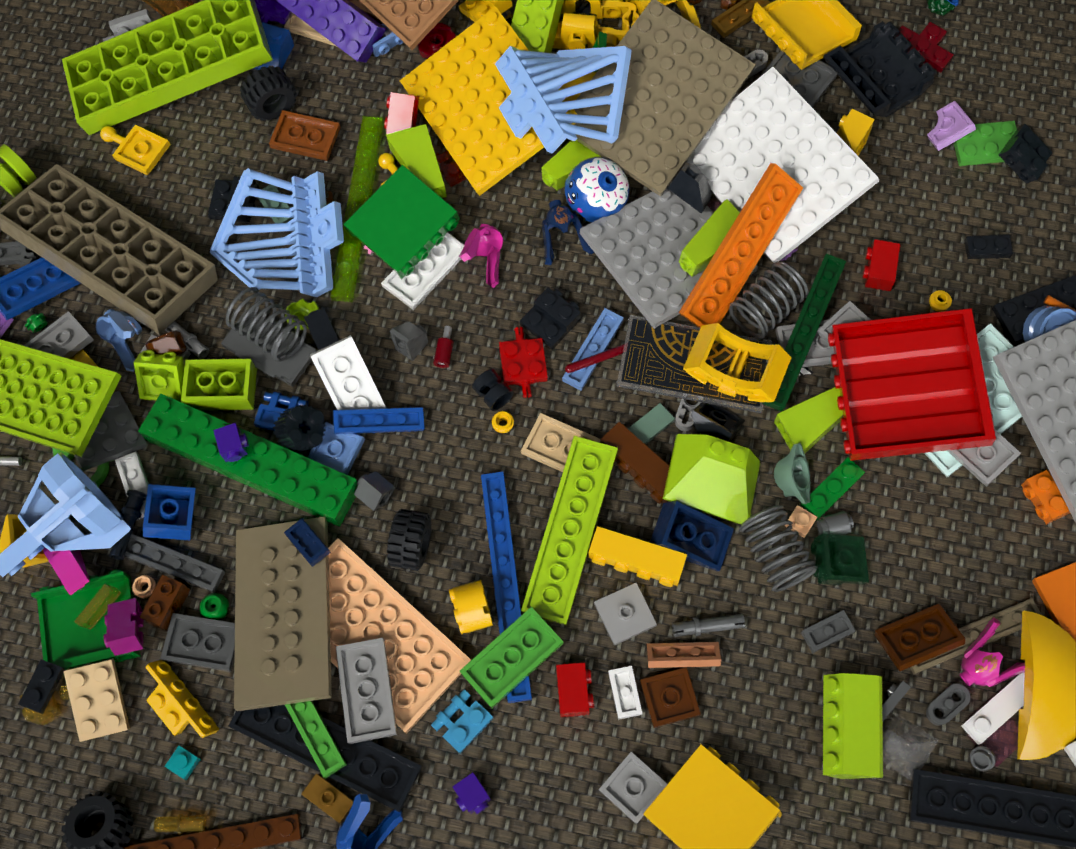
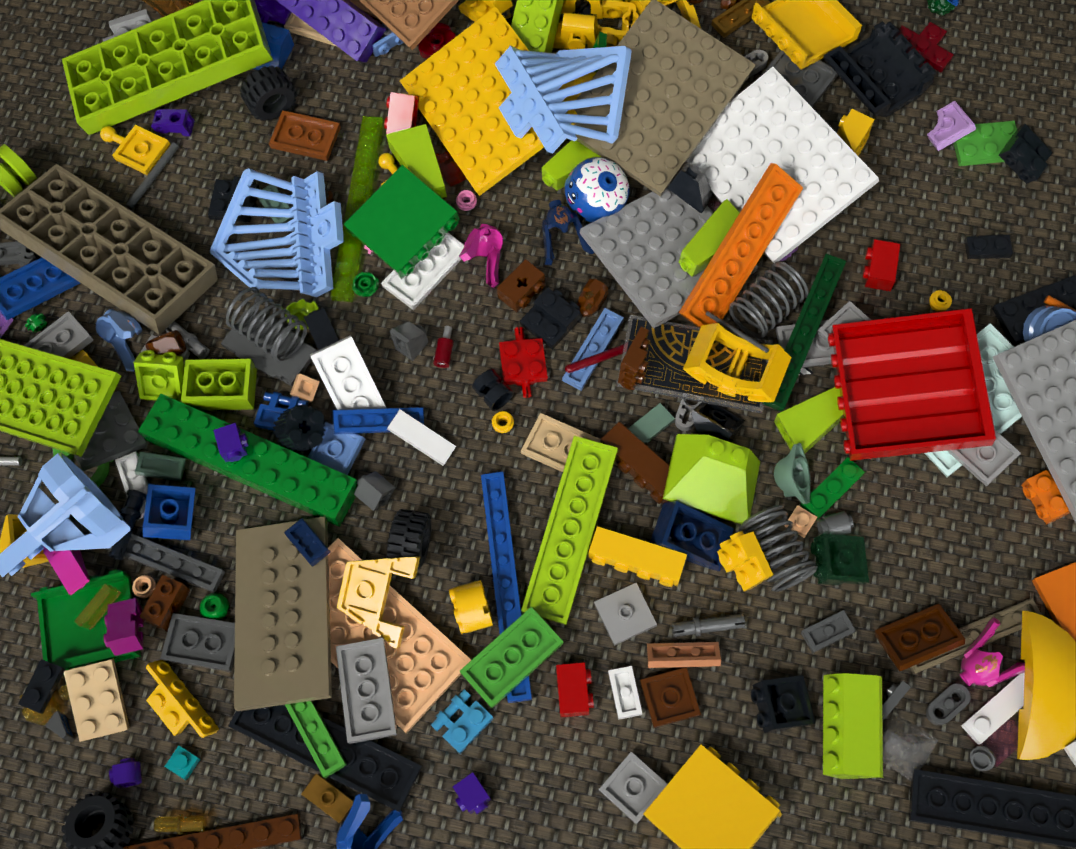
(59, 725): none -> dark grey slope
(126, 773): none -> dark purple plate
(152, 175): none -> dark grey bar
(160, 466): none -> sand green tile
(173, 121): none -> dark purple leg
(304, 387): none -> light nougat plate
(362, 279): none -> green plate
(366, 591): none -> yellow wing
(421, 437): none -> white tile
(466, 195): none -> bright pink plate
(521, 286): none -> reddish brown brick
(592, 297): none -> reddish brown rock
(634, 362): none -> reddish brown plate
(746, 558): none -> yellow plate
(755, 343): none -> dark grey axle
(782, 704): none -> black plate

